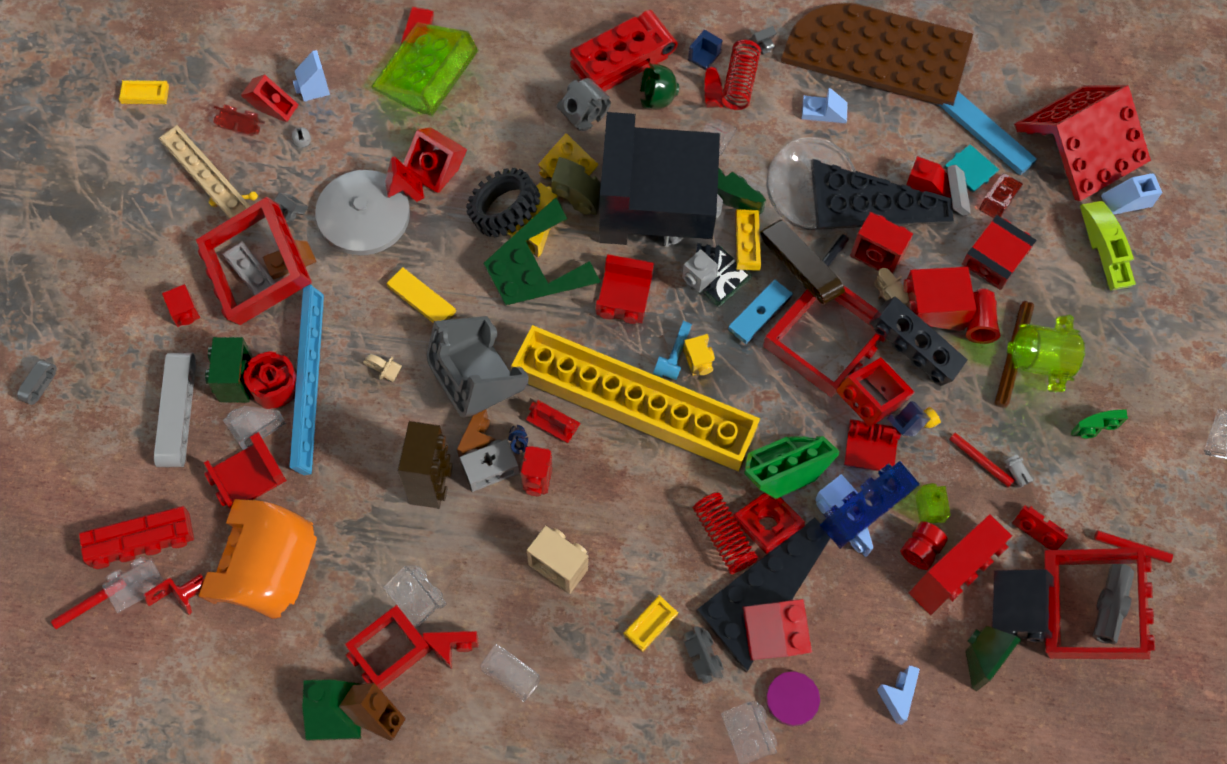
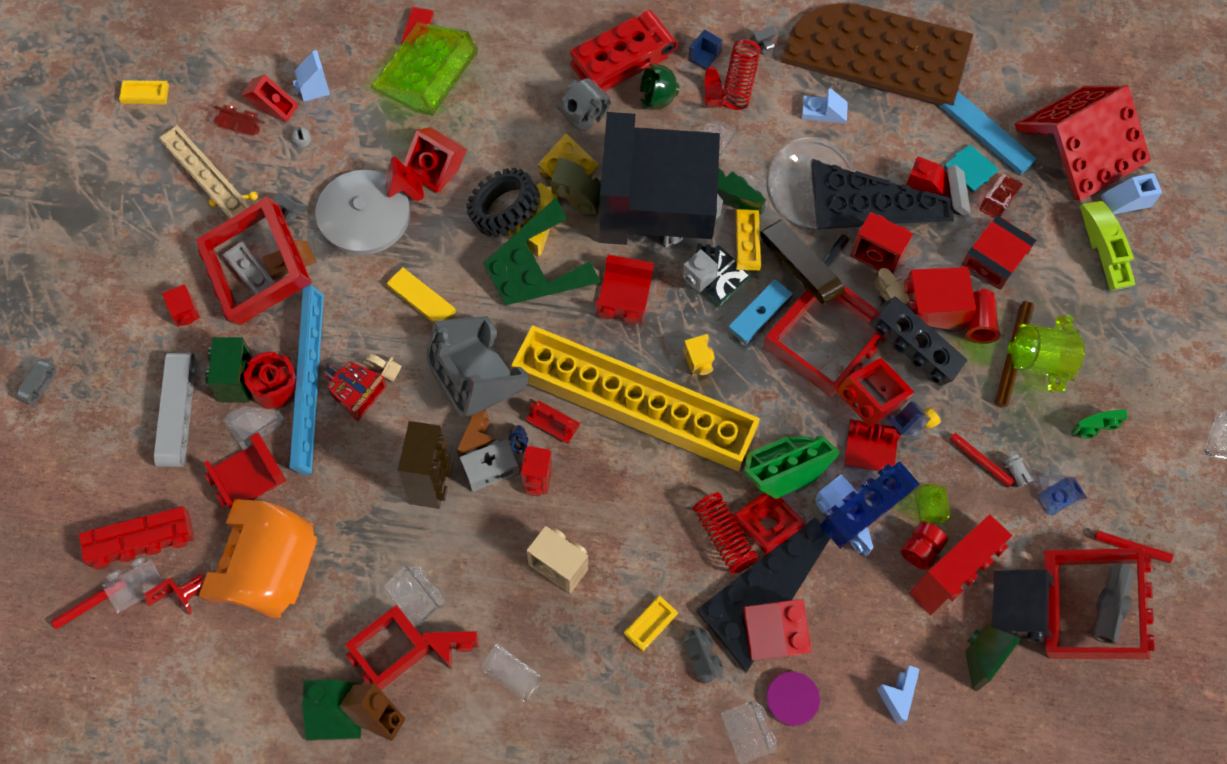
(354, 387): none -> red torso
(669, 366): dark azure brick -> none
(1044, 532): red hinge -> none
(1062, 495): none -> clear blue bracket

